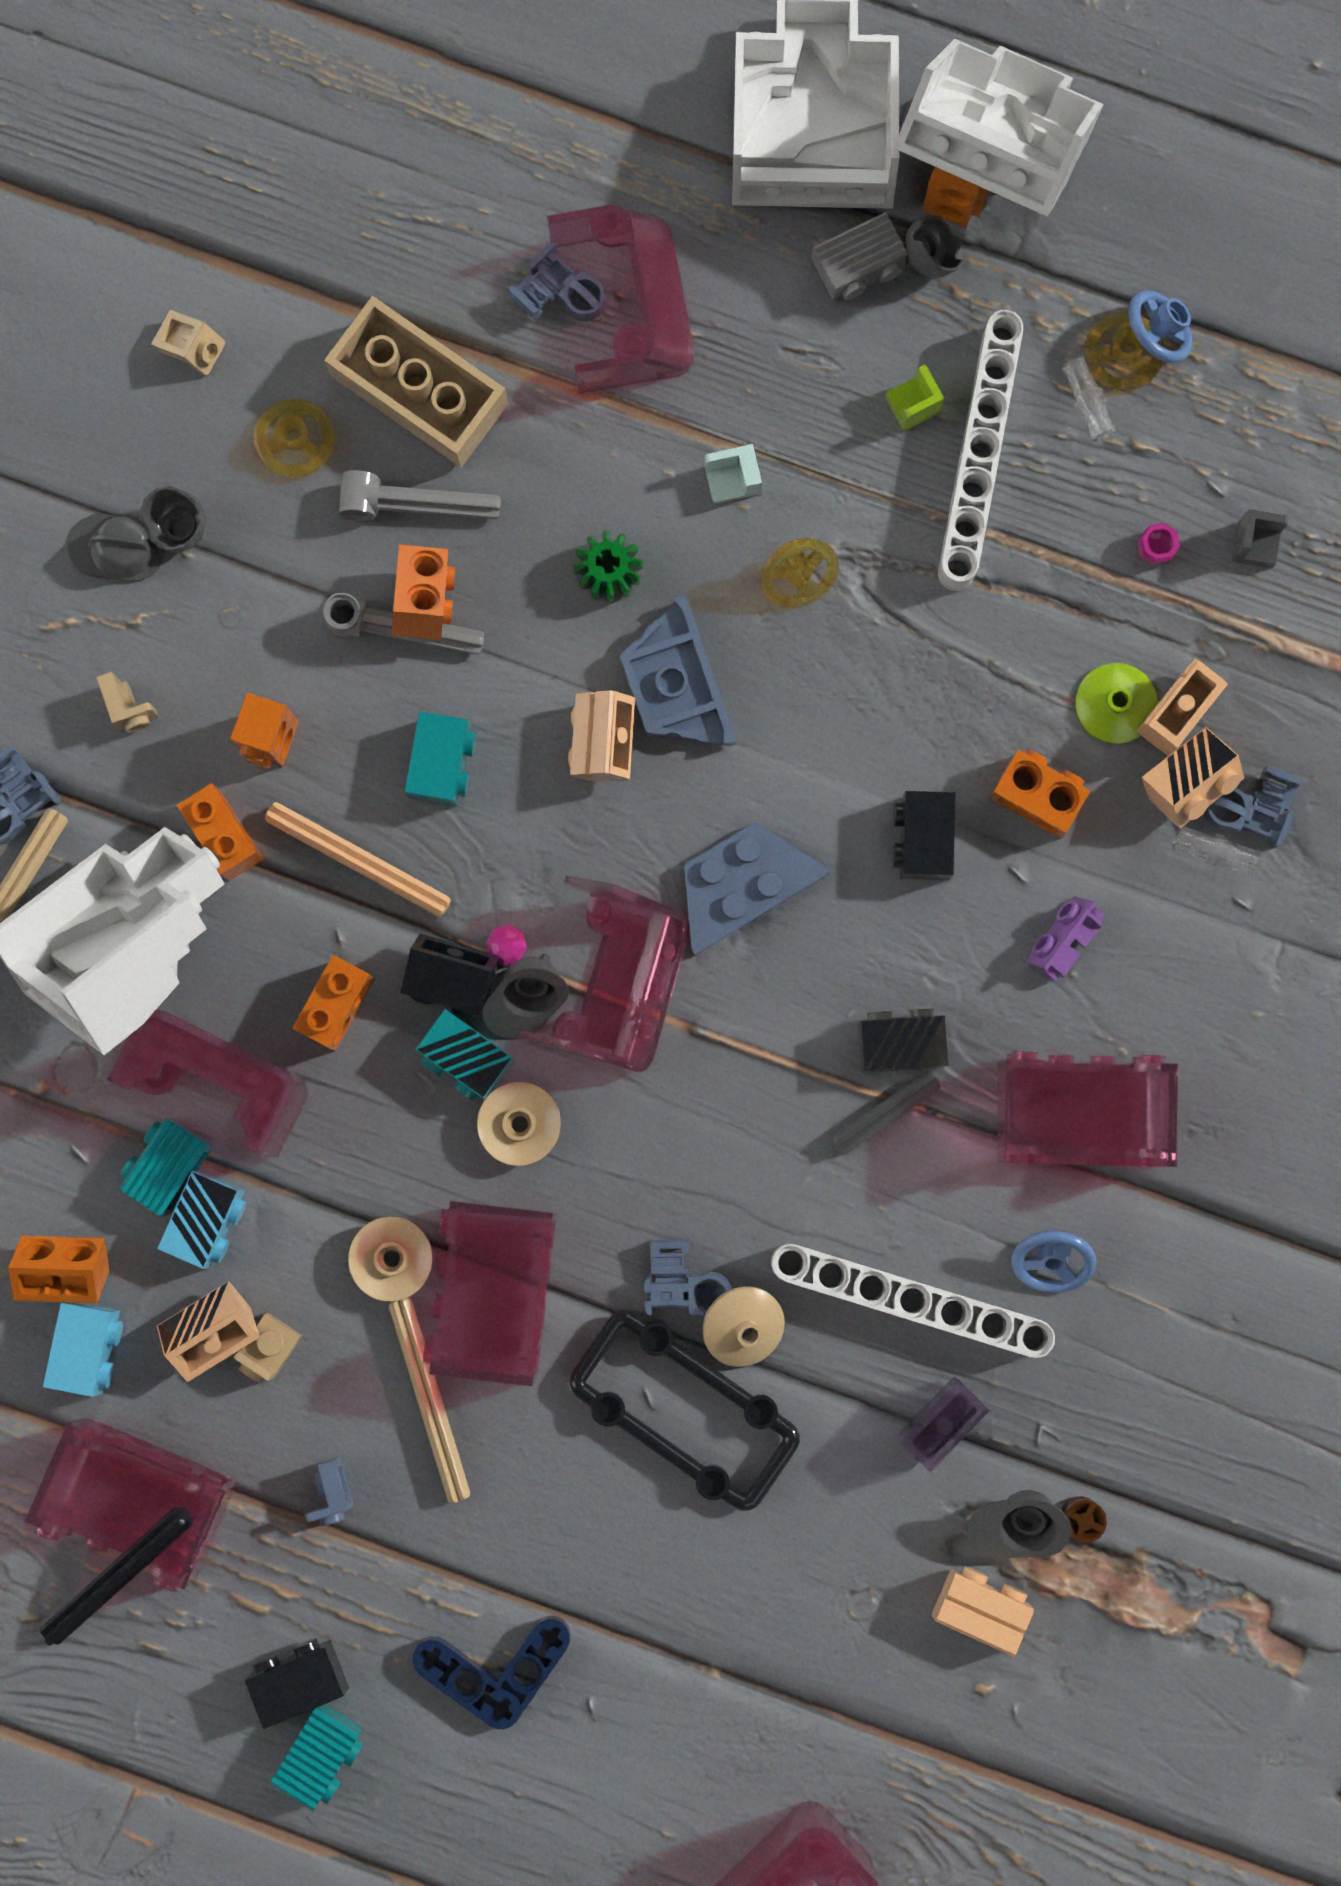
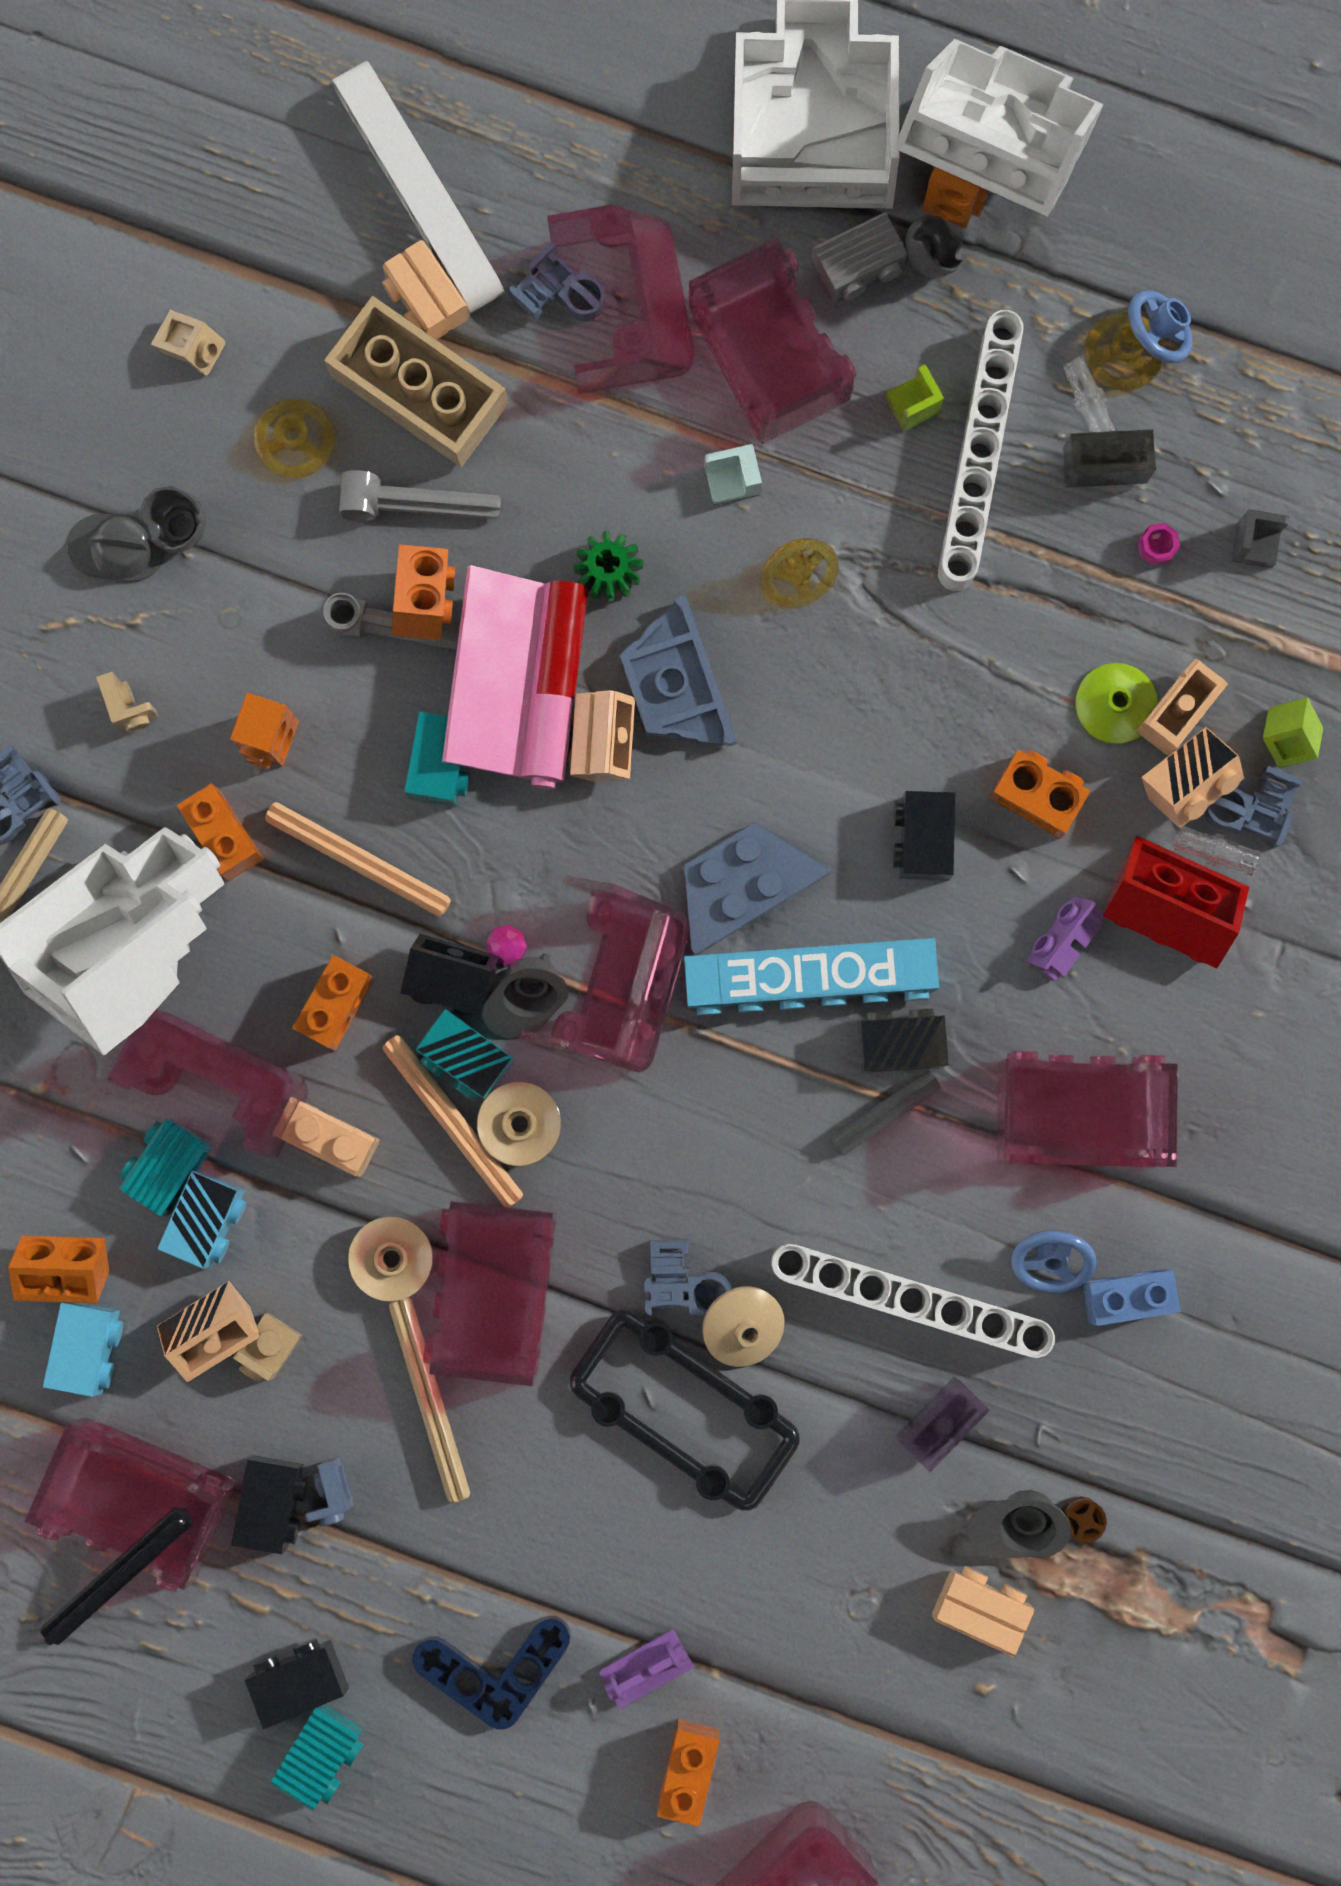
(269, 1504): none -> black brick
(330, 1139): none -> light nougat brick
(417, 186): none -> white beam
(424, 290): none -> light nougat brick
(452, 1121): none -> light nougat axle
(516, 676): none -> bright pink door
(645, 1669): none -> medium lavender hinge
(688, 1772): none -> orange brick
(768, 341): none -> clear pink windscreen
(811, 974): none -> medium azure brick
(1109, 458): none -> clear smoke brick
(1131, 1297): none -> medium blue brick
(1177, 902): none -> red slope
(1293, 732): none -> lime panel

